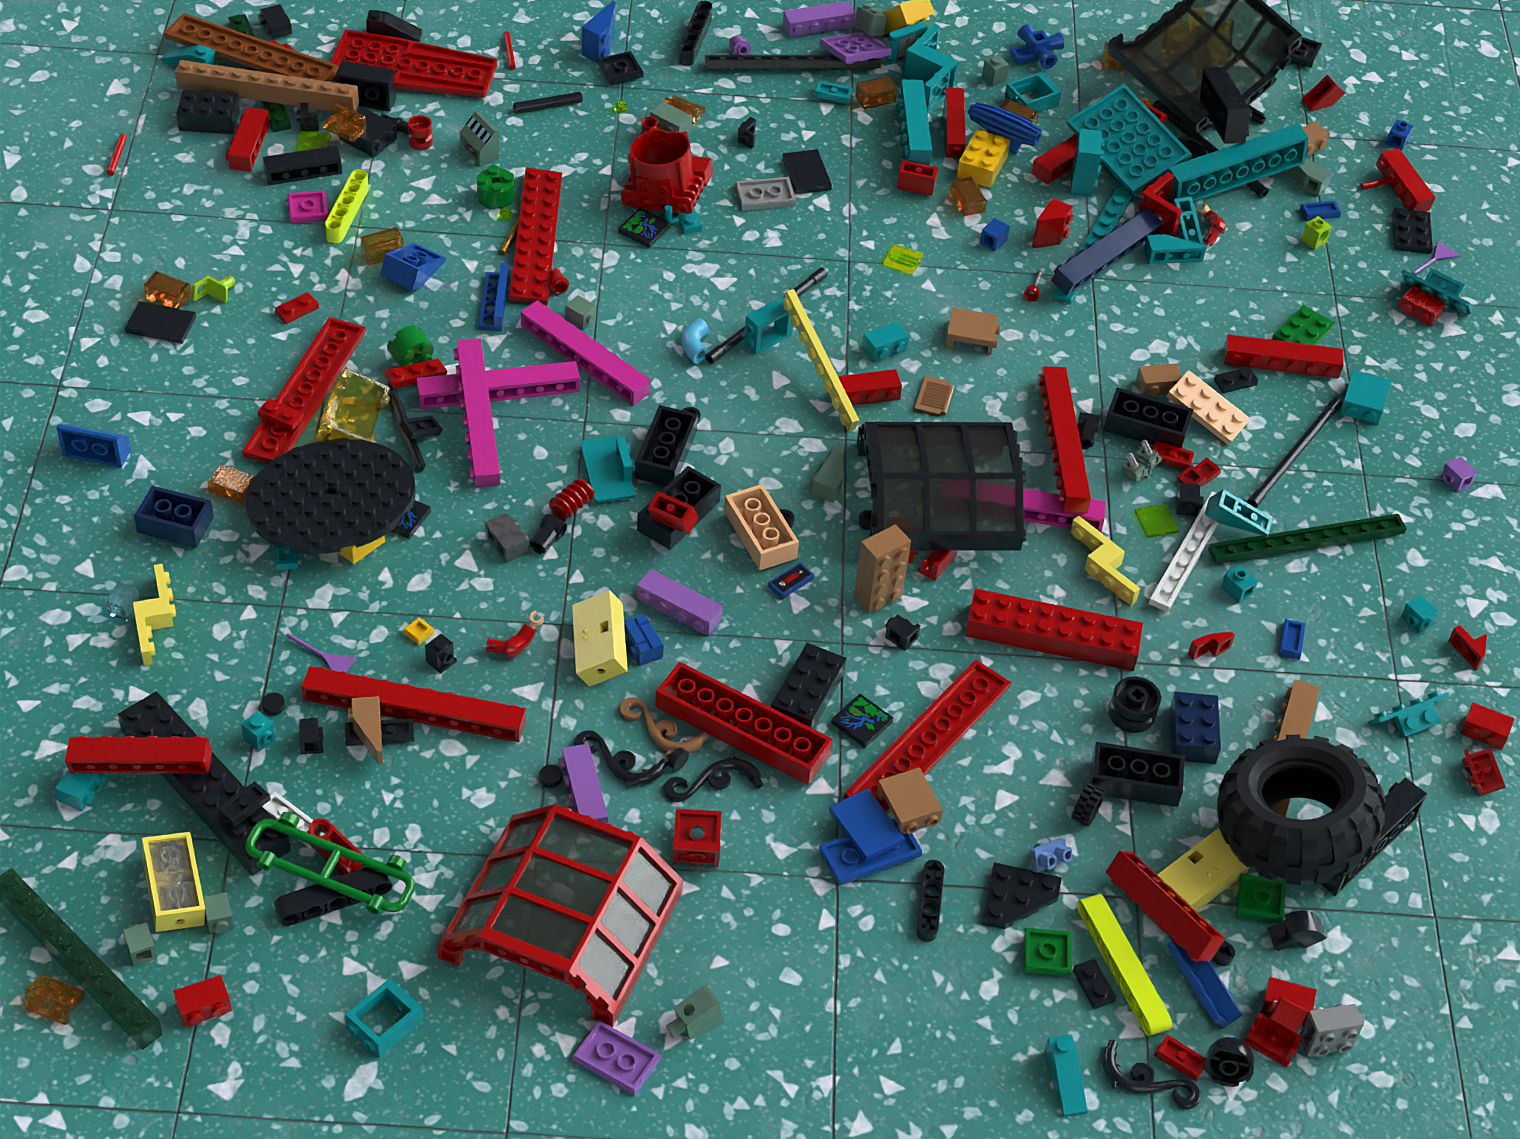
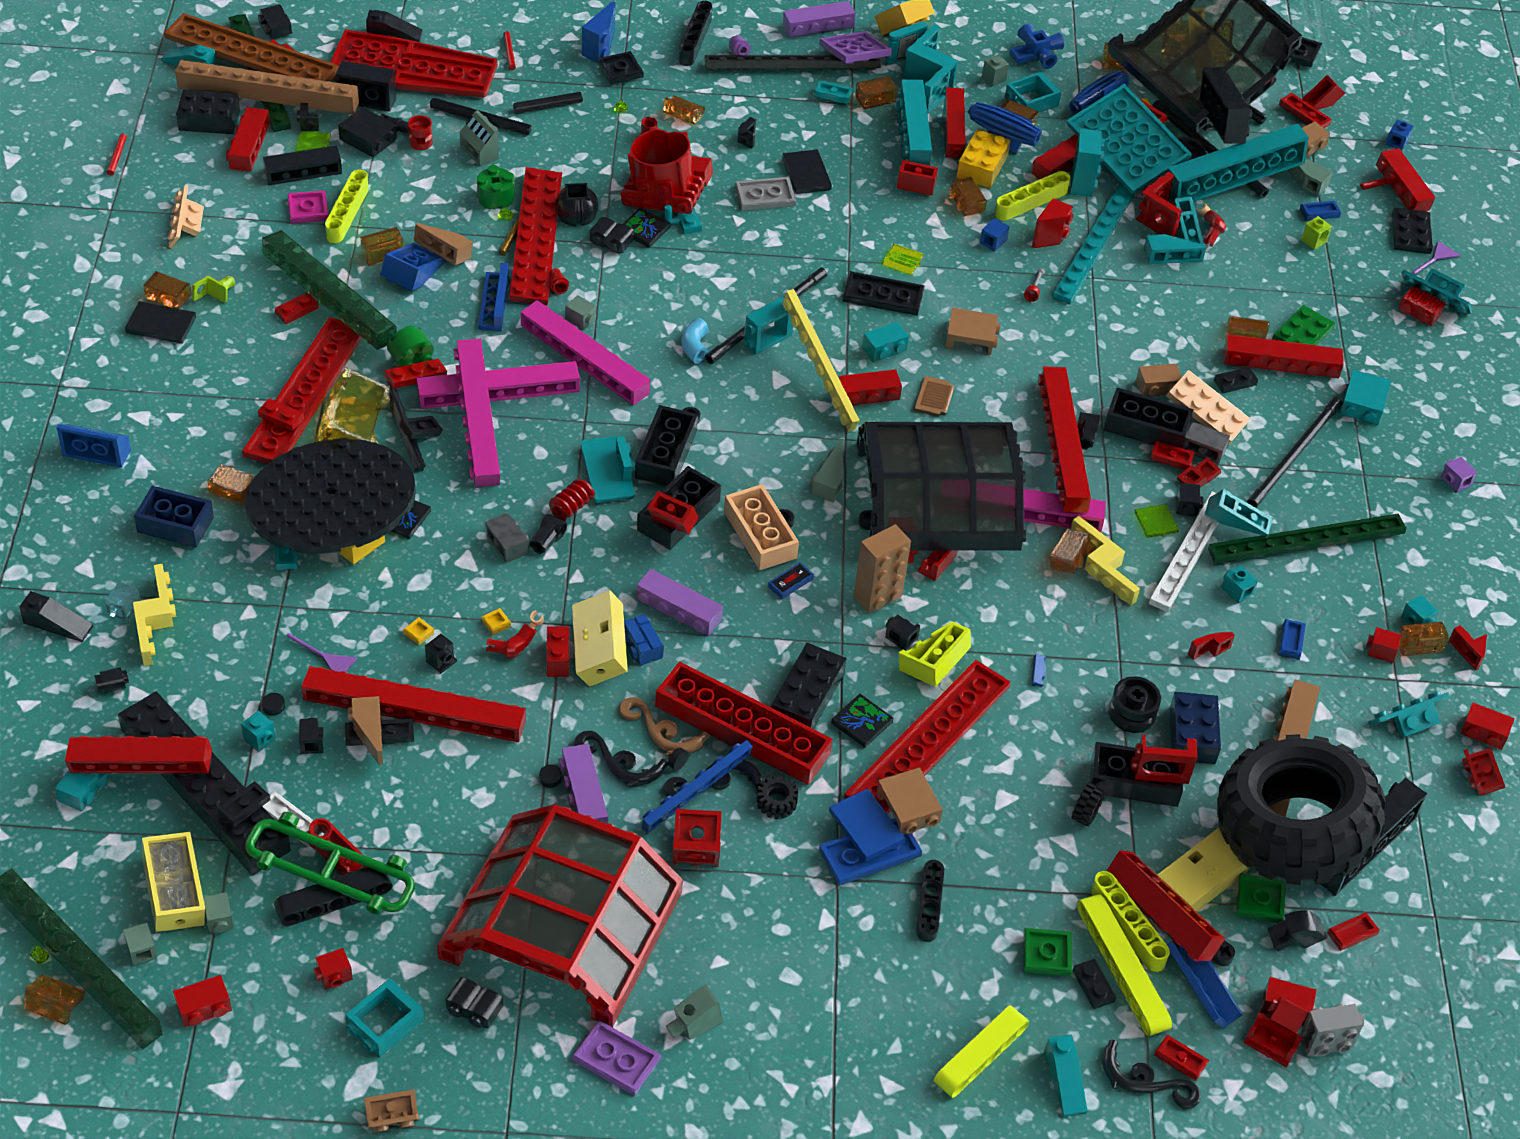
(39, 954): none -> clear neon green rock
(53, 617): none -> black slope
(111, 680): none -> black brick
(186, 217): none -> light nougat bracket
(329, 289): none -> clear green brick
(333, 969): none -> red brick
(345, 123): clear orange bracket -> none
(391, 1109): none -> medium nougat bracket
(444, 243): none -> medium nougat slope
(467, 112): none -> black axle
(474, 1002): none -> black brick
(496, 621): none -> yellow tile
(557, 651): none -> red brick
(577, 204): none -> black piece
(611, 235): none -> black brick
(671, 118): sand green brick -> none
(702, 781): none -> blue plate
(777, 807): none -> black tyre
(870, 20): sand green brick -> none
(883, 293): none -> black tile
(936, 655): none -> neon yellow wedge
(981, 1051): none -> neon yellow beam
(1017, 894): black plate -> none
(1032, 195): none -> neon yellow beam
(1038, 670): none -> piece
(1050, 854): medium blue hips -> none
(1054, 629): red brick -> none
(1070, 551): none -> clear orange brick
(1098, 90): none -> blue plate
(1106, 251): dark blue brick -> none
(1134, 930): none -> neon yellow beam
(1145, 456): sand green piece -> none
(1186, 759): none -> red panel
(1206, 442): none -> flat silver brick
(1229, 1061): black cylinder -> none
(1247, 327): none -> clear orange panel
(1304, 110): none -> red plate
(1353, 931): none -> red tile
(1383, 644): none -> red brick
(1423, 638): none -> clear orange brick

